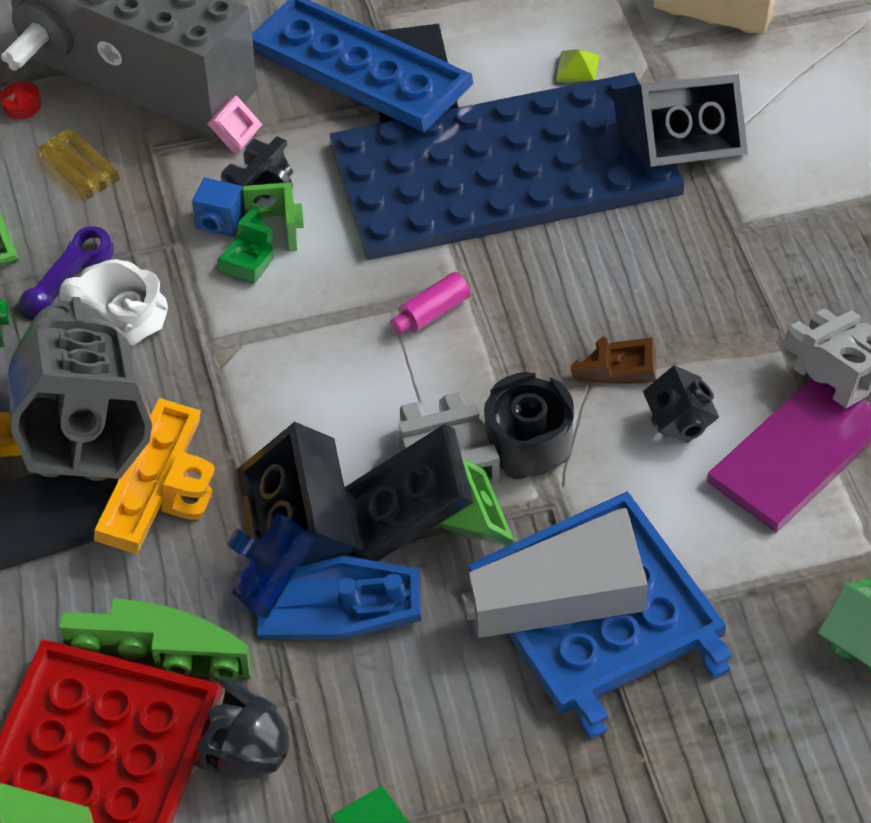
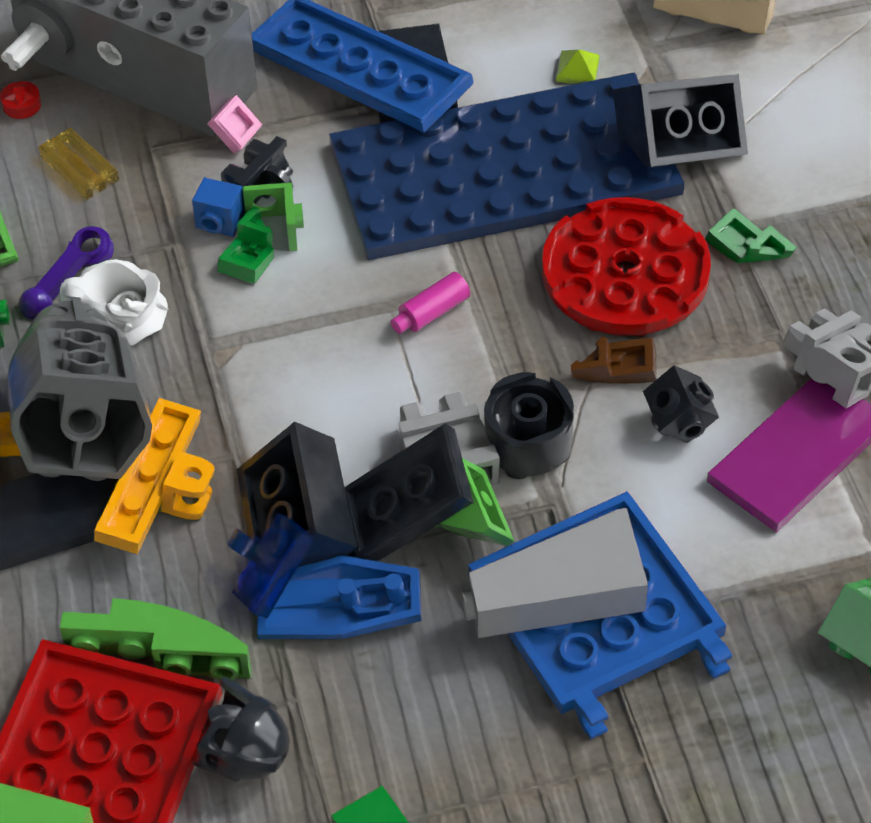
(654, 295): none -> red plate
(745, 242): none -> green slope

